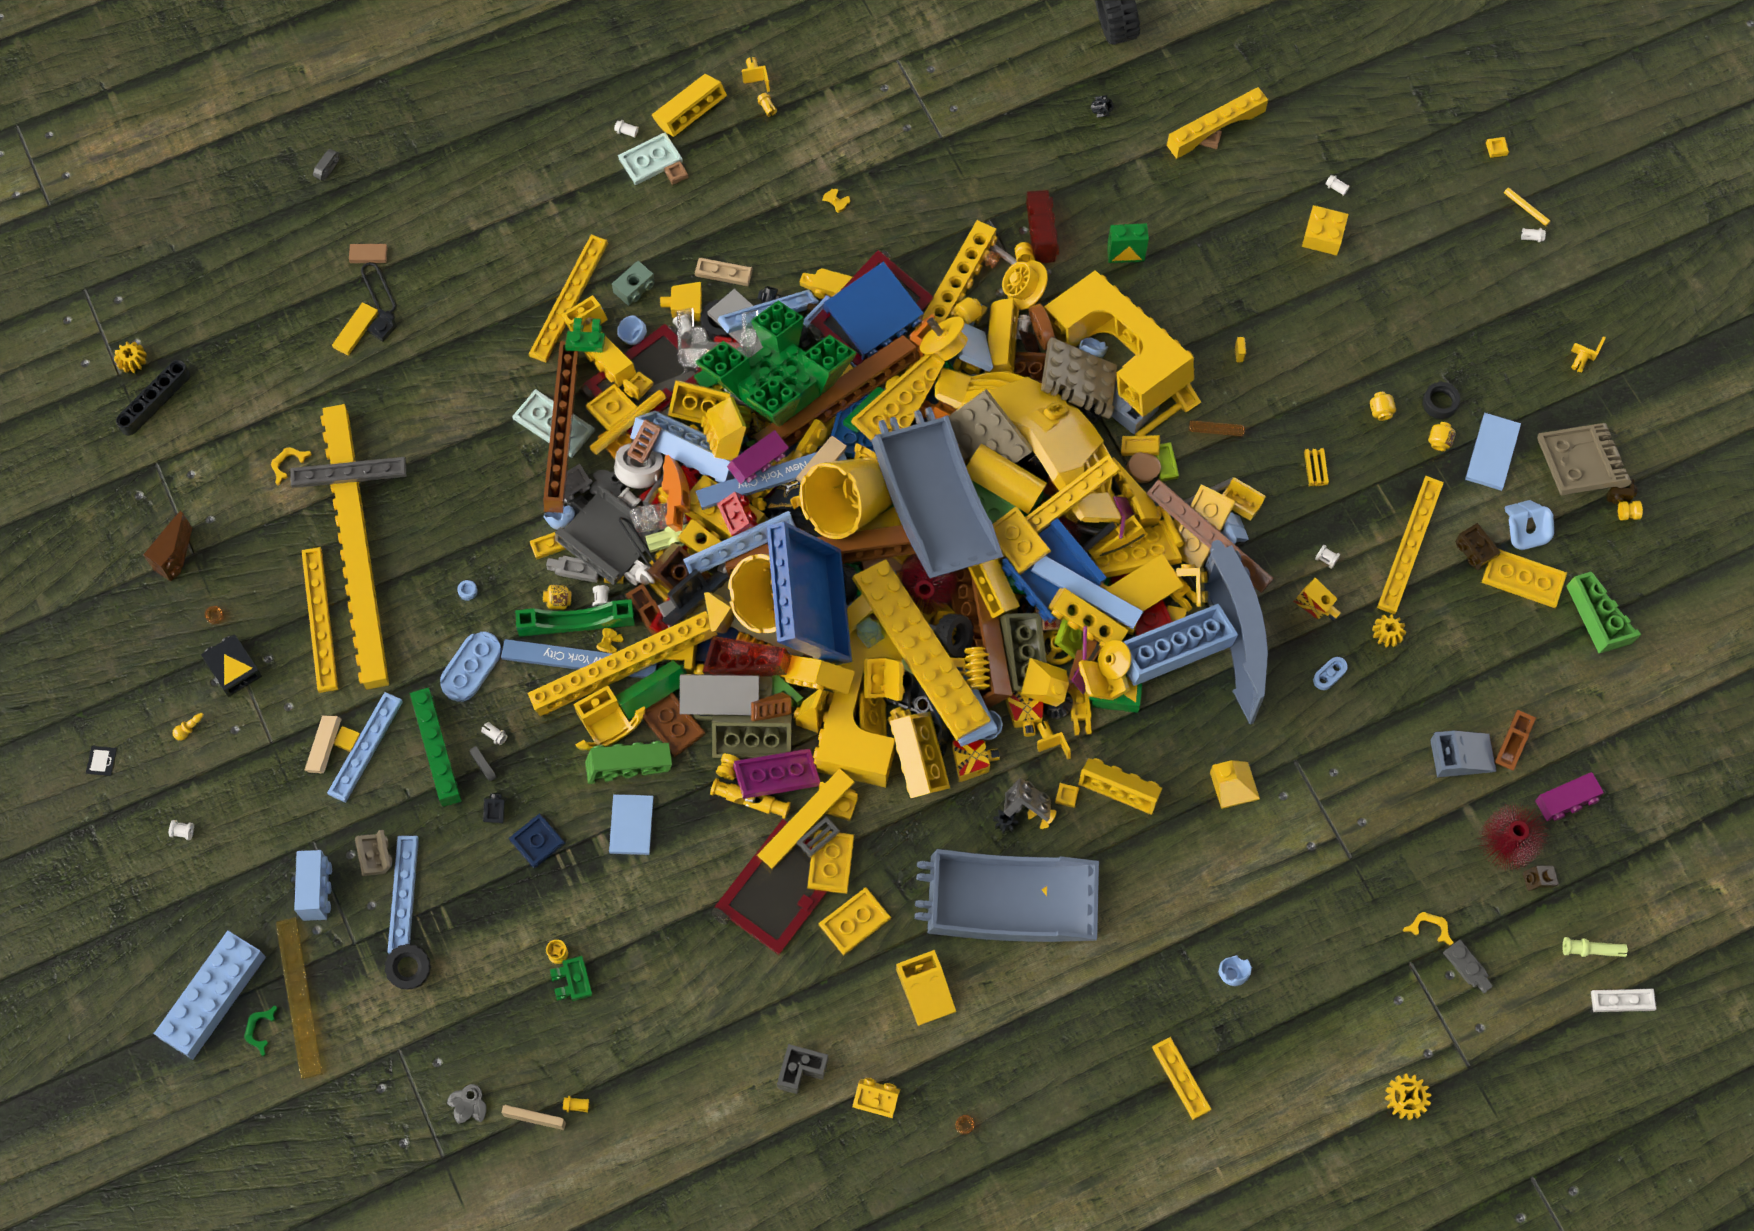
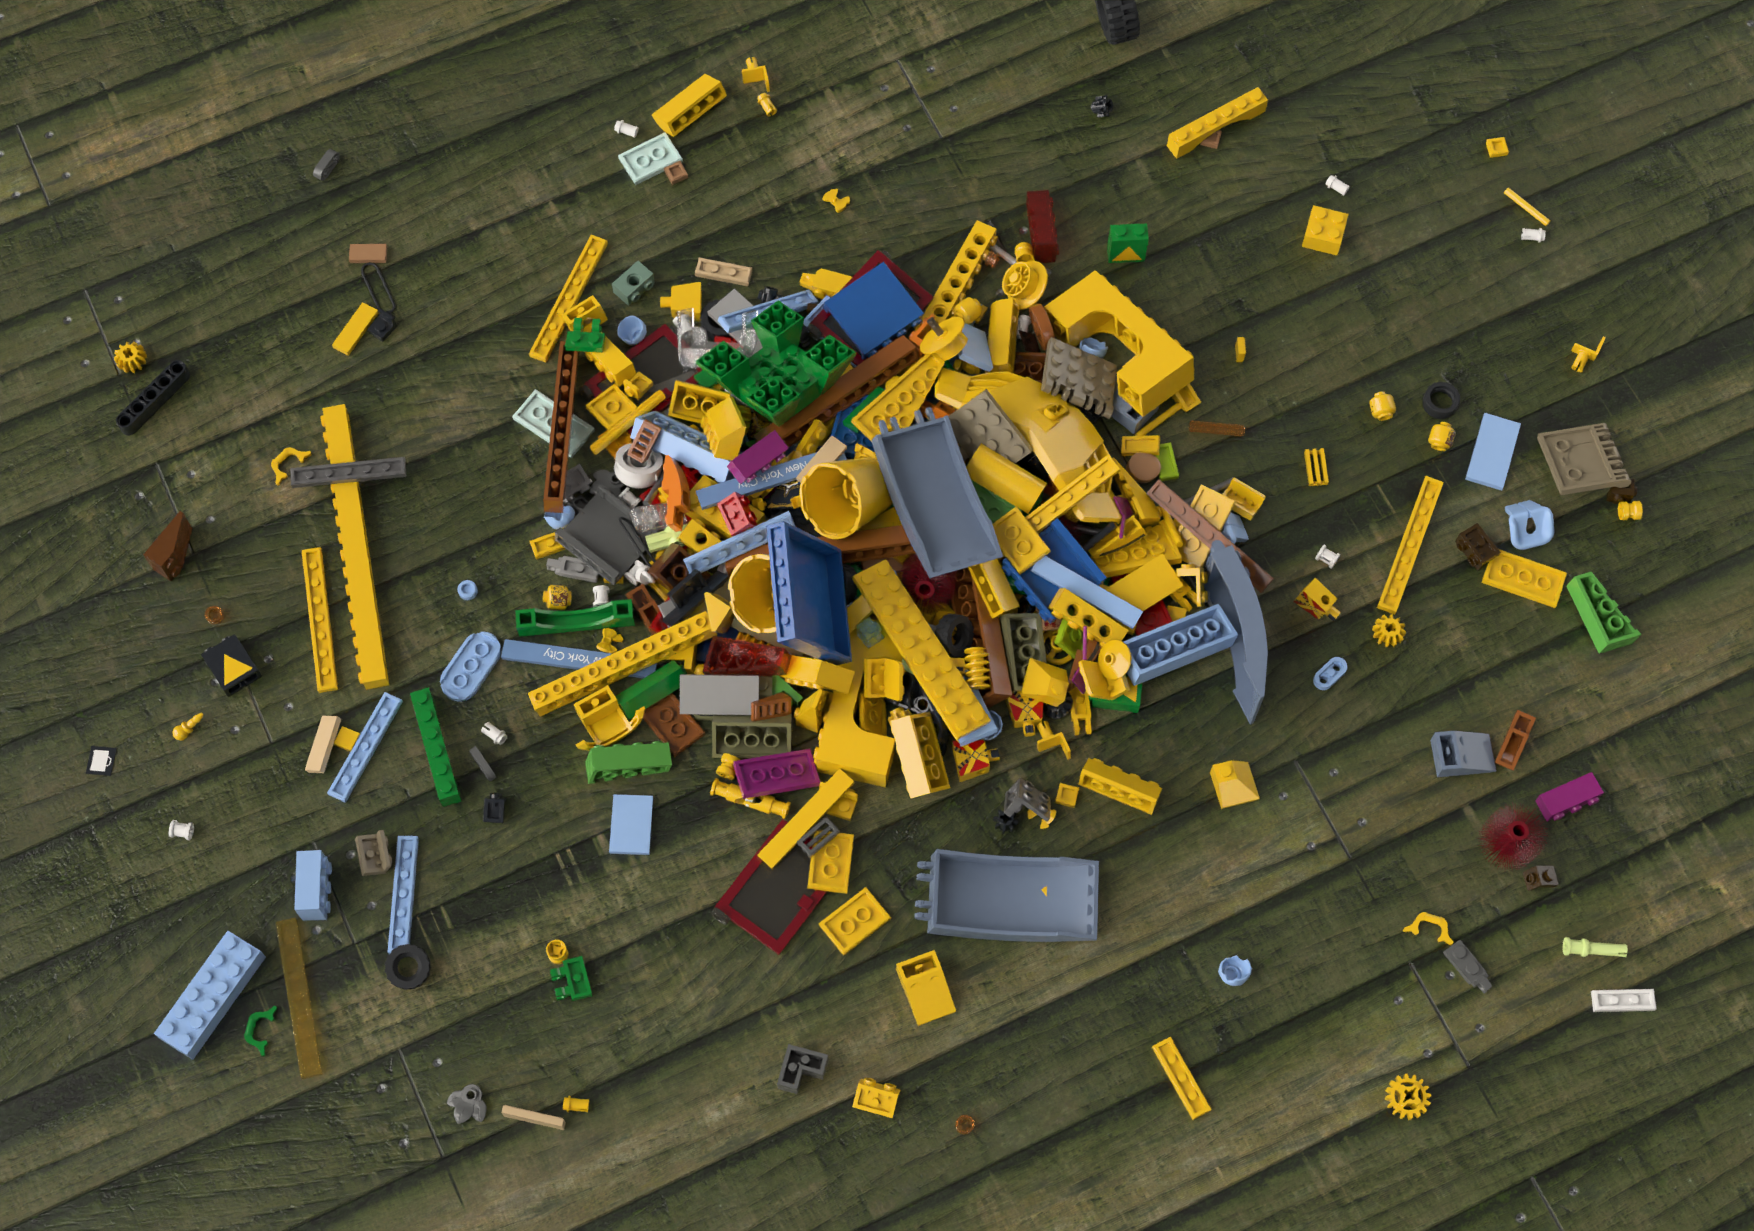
(536, 841): dark blue tile -> none

